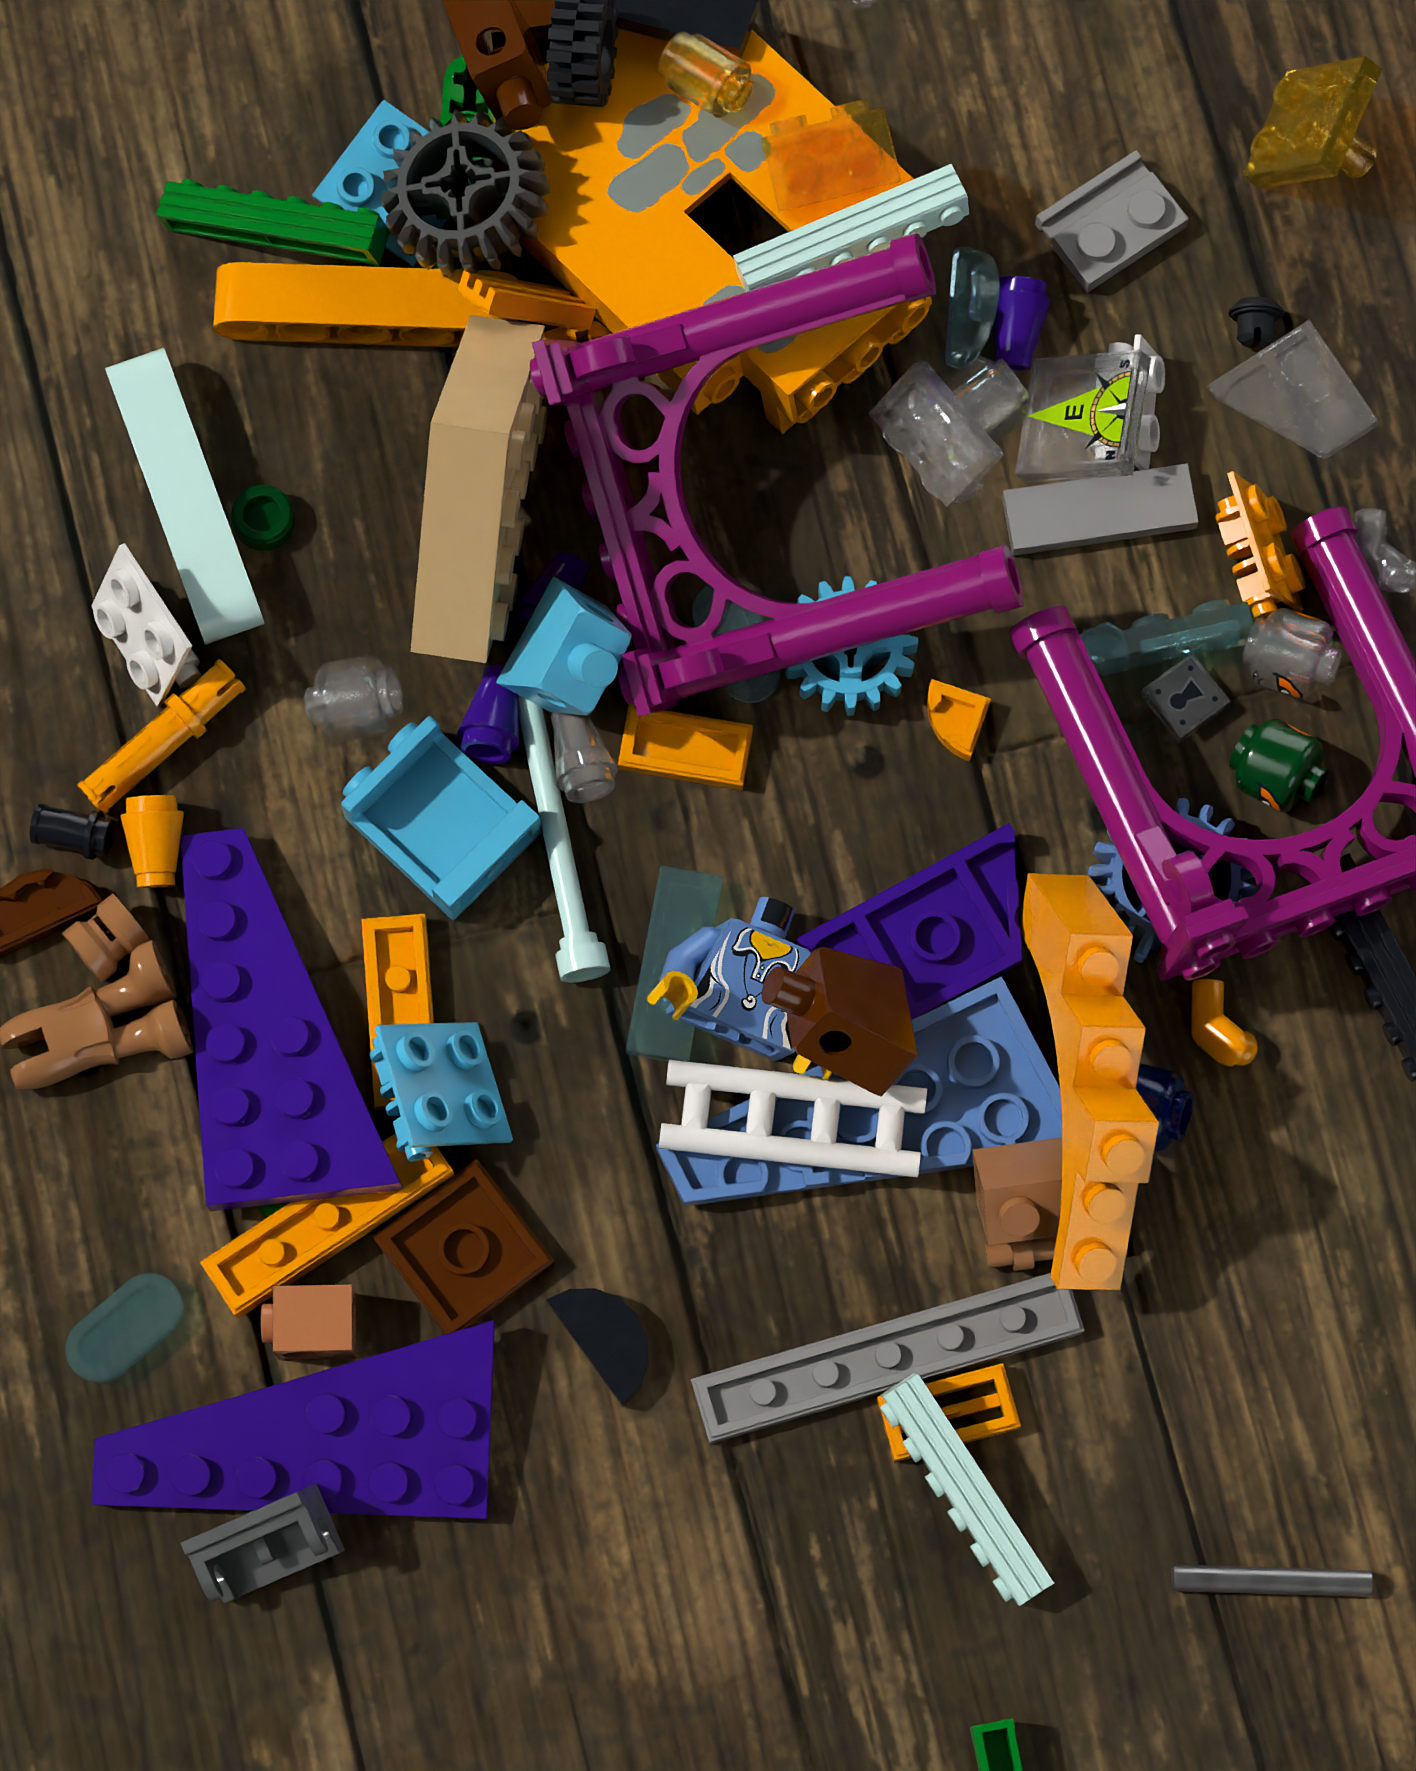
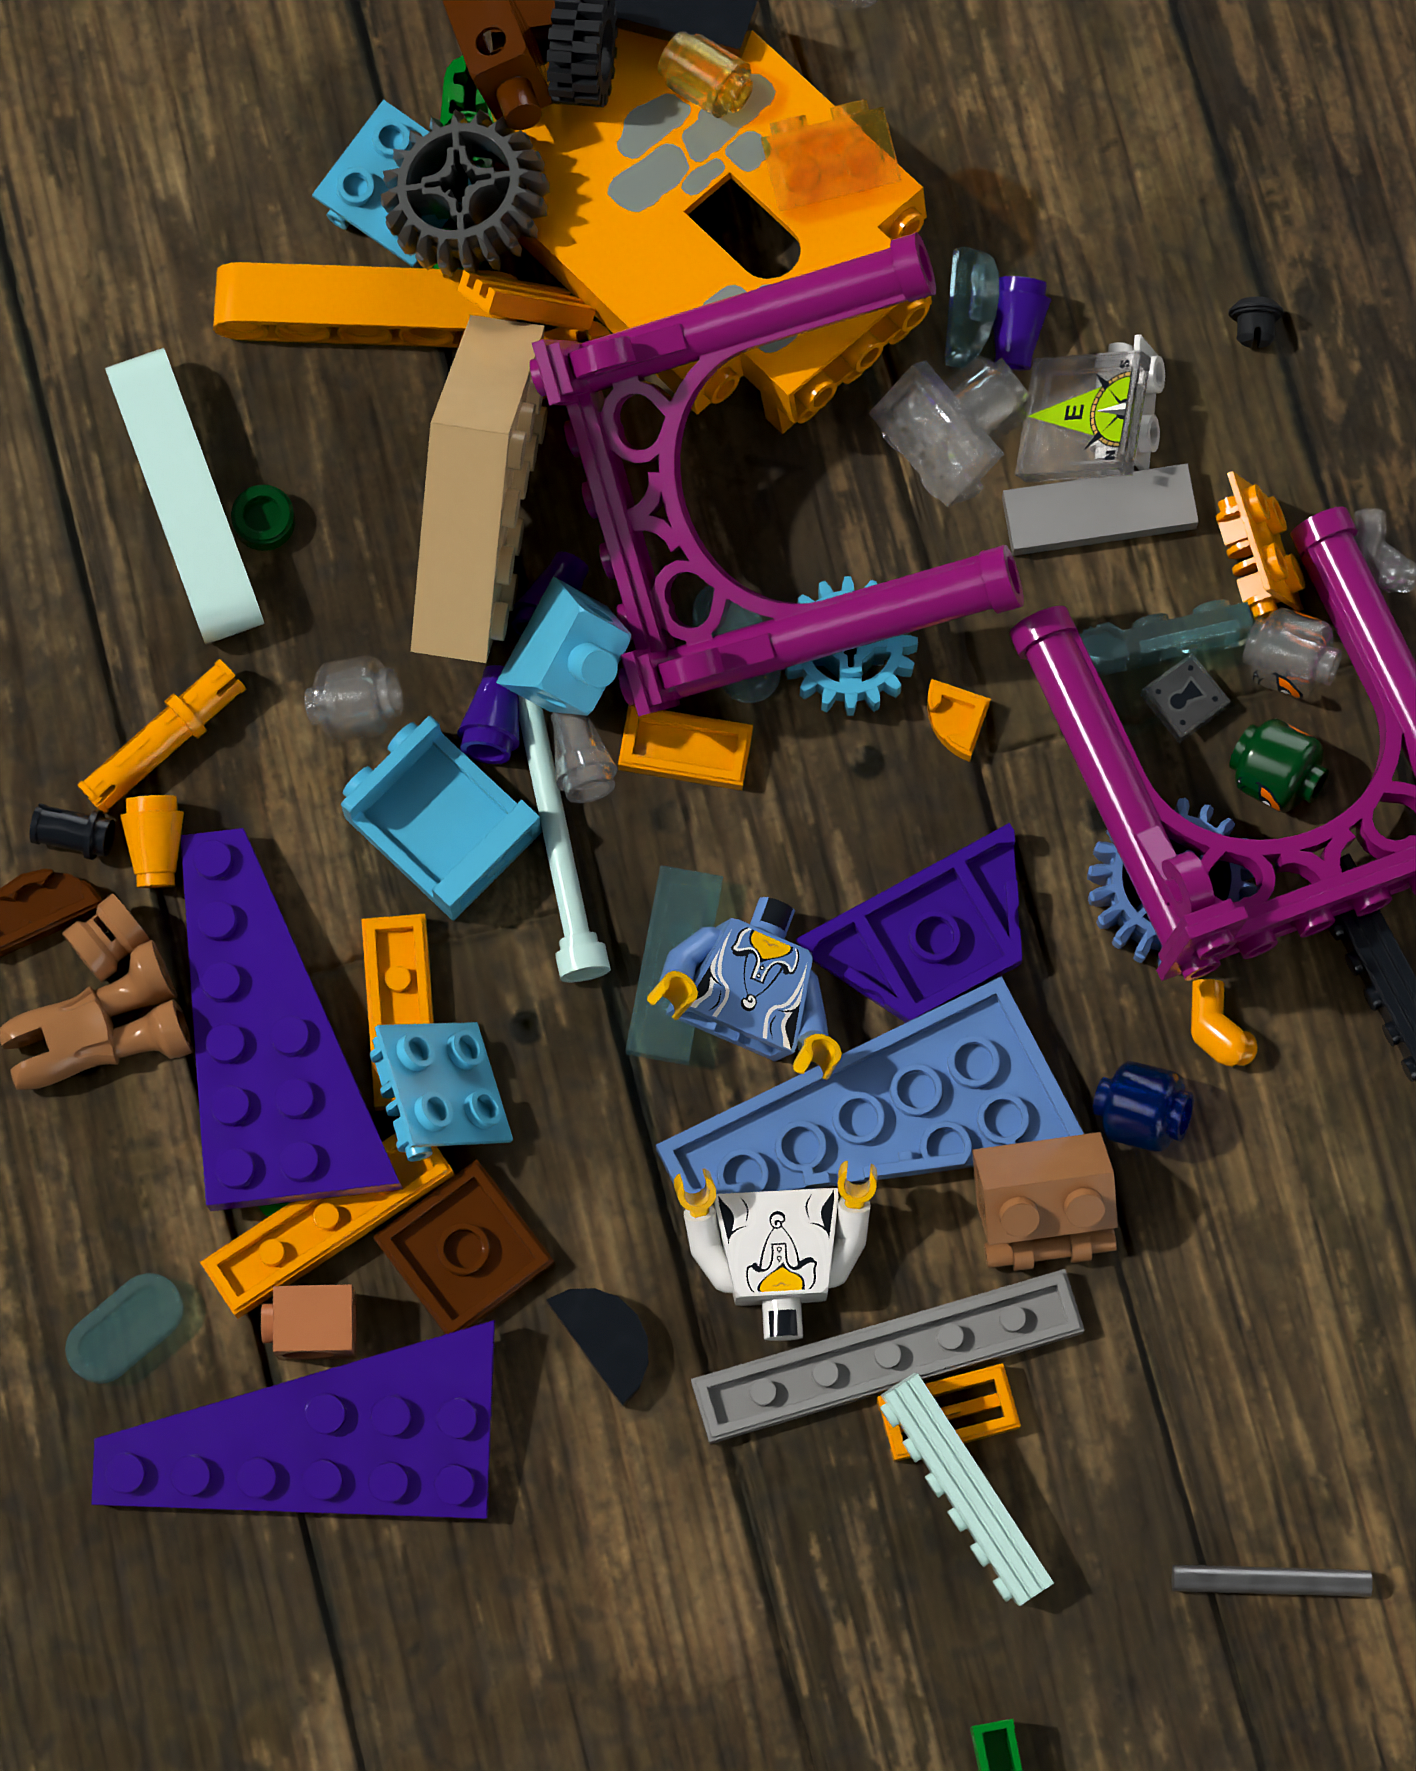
(143, 629): white hinge -> none
(263, 1545): dark grey hinge -> none
(273, 222): green piece -> none
(758, 1139): white bar -> none
(778, 1244): none -> white torso
(847, 1016): reddish brown torso -> none
(857, 230): light aqua piece -> none
(1099, 1044): light orange arch -> none
(1111, 221): light grey plate -> none
(1298, 393): clear wing -> none
(1315, 125): clear yellow plate -> none

